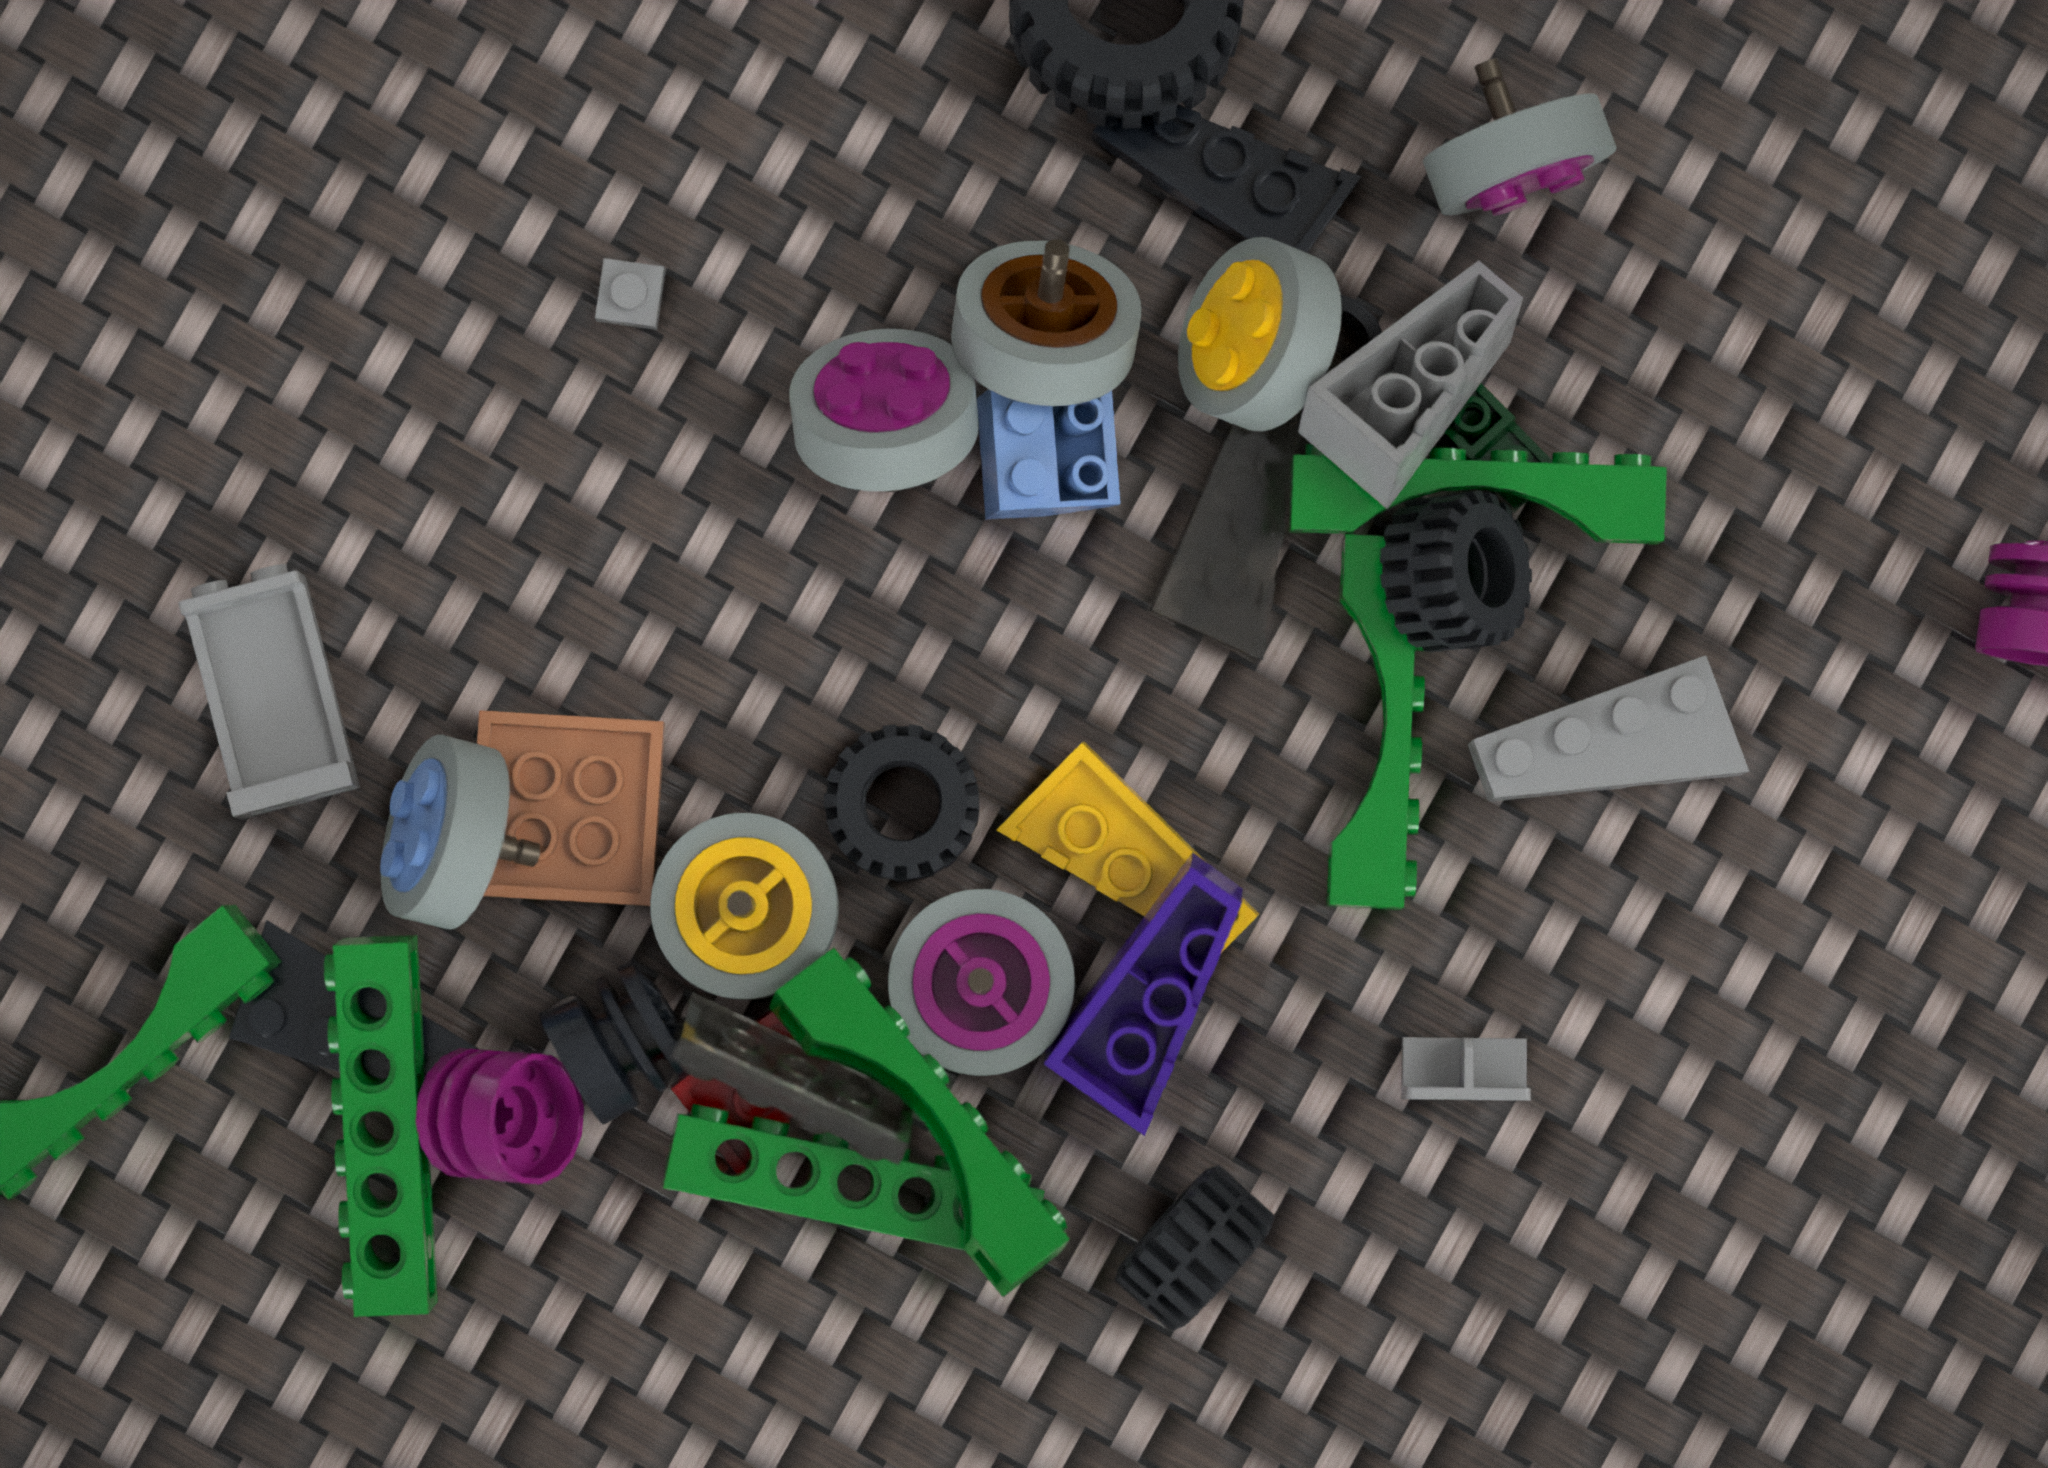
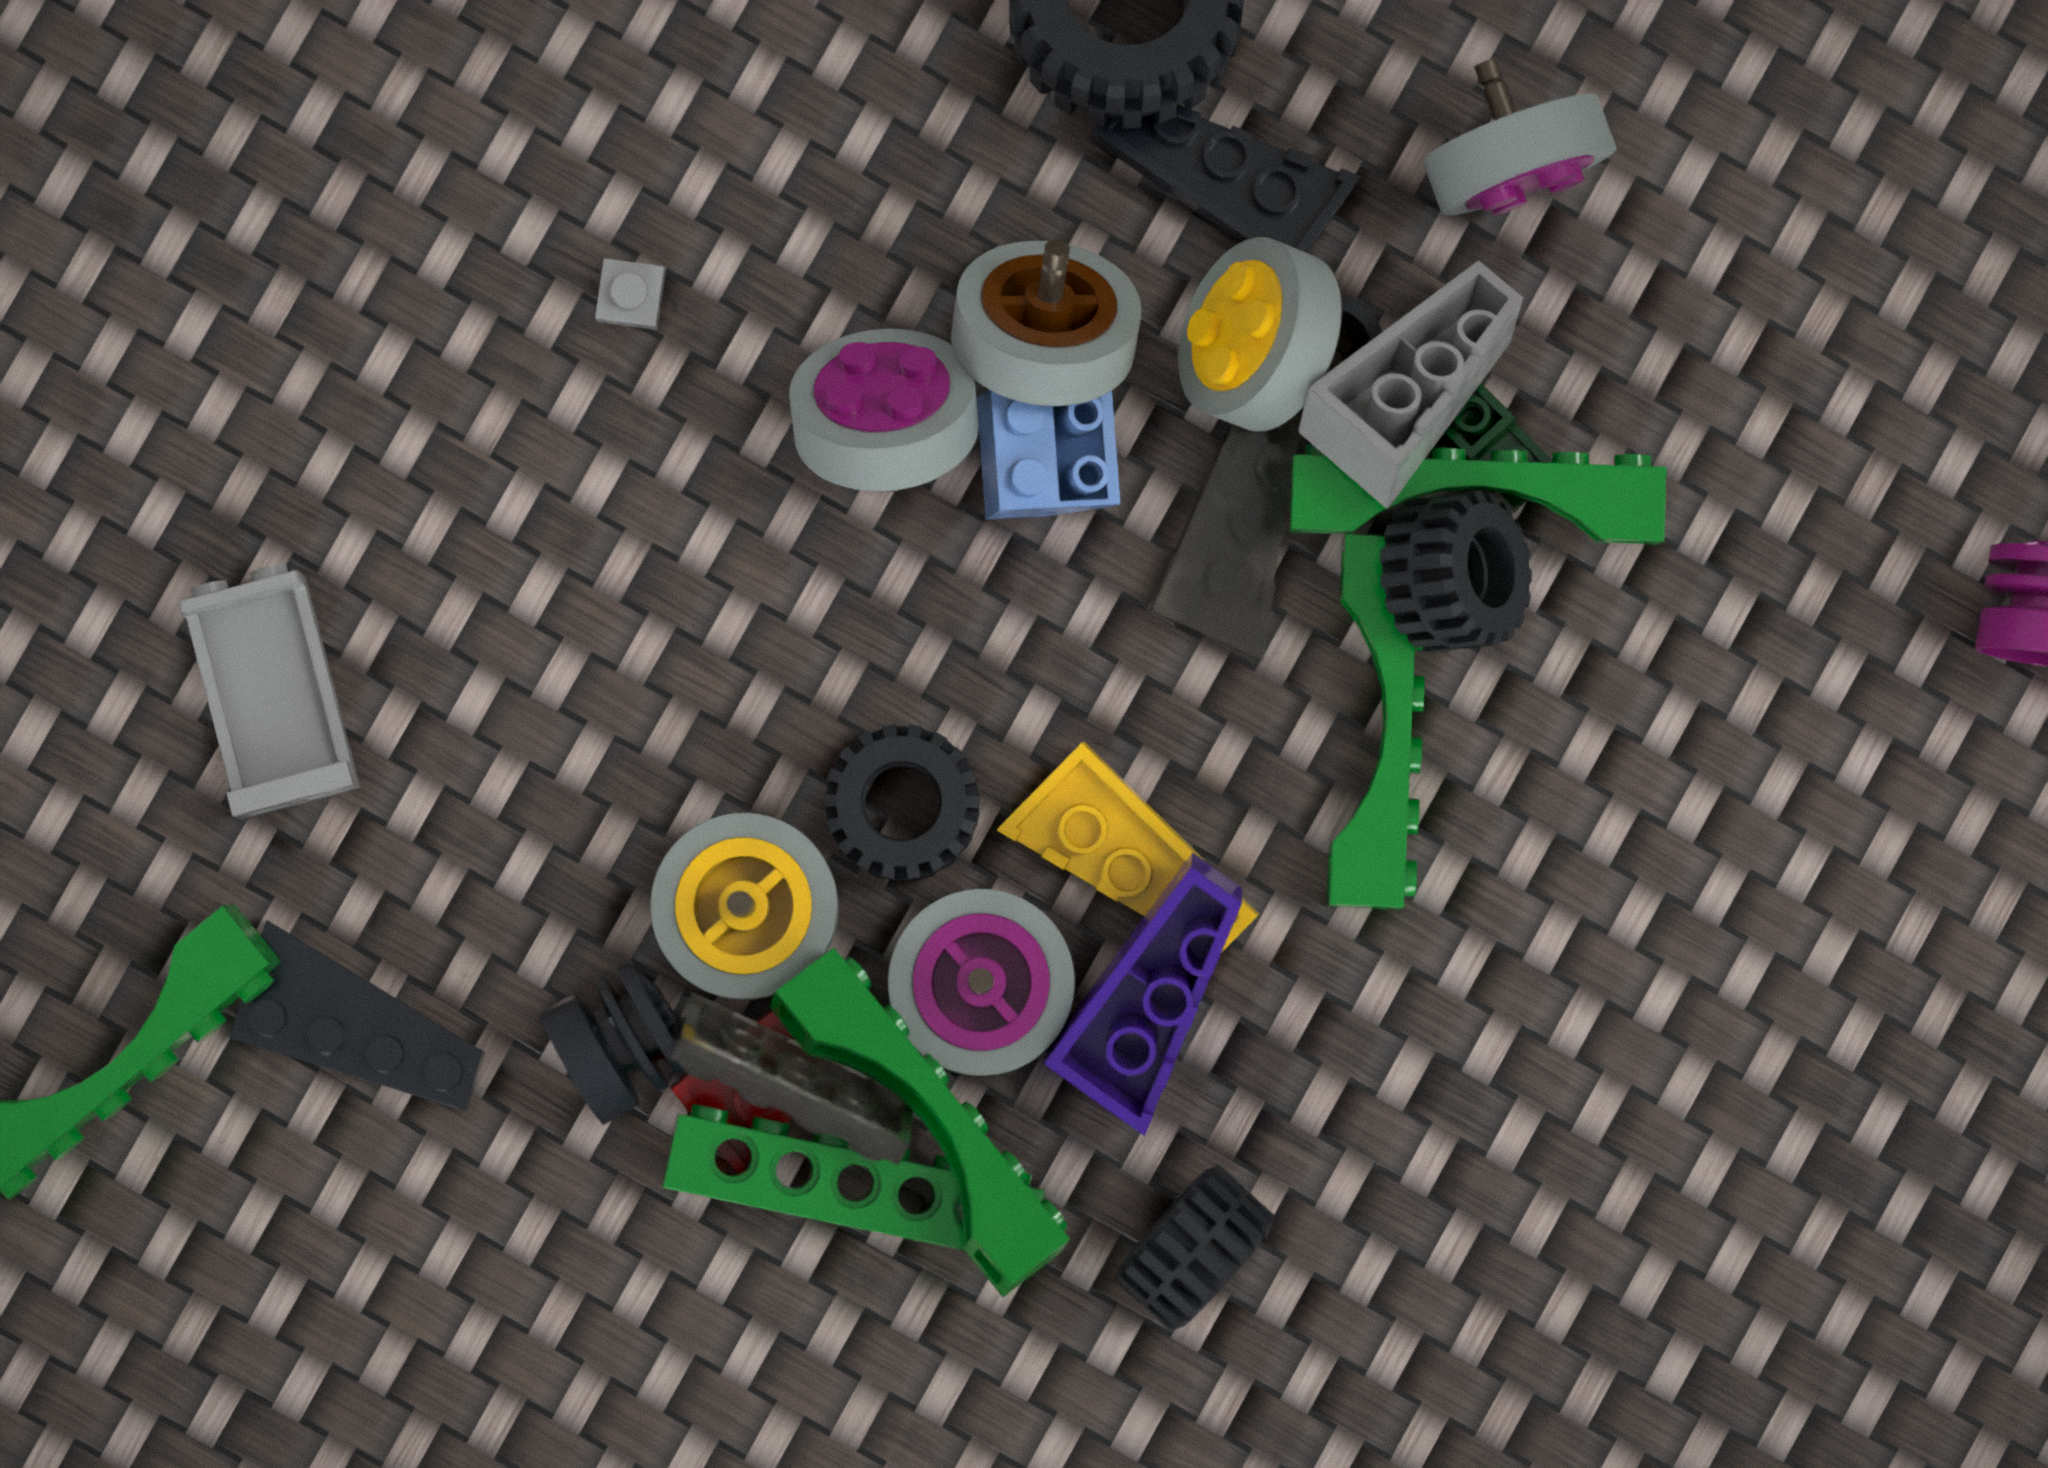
(393, 969): green brick -> none
(448, 833): light grey wheel -> none
(499, 1116): magenta wheel -> none
(587, 798): nougat plate -> none
(1464, 1069): light grey panel -> none
(1631, 736): light grey wedge -> none

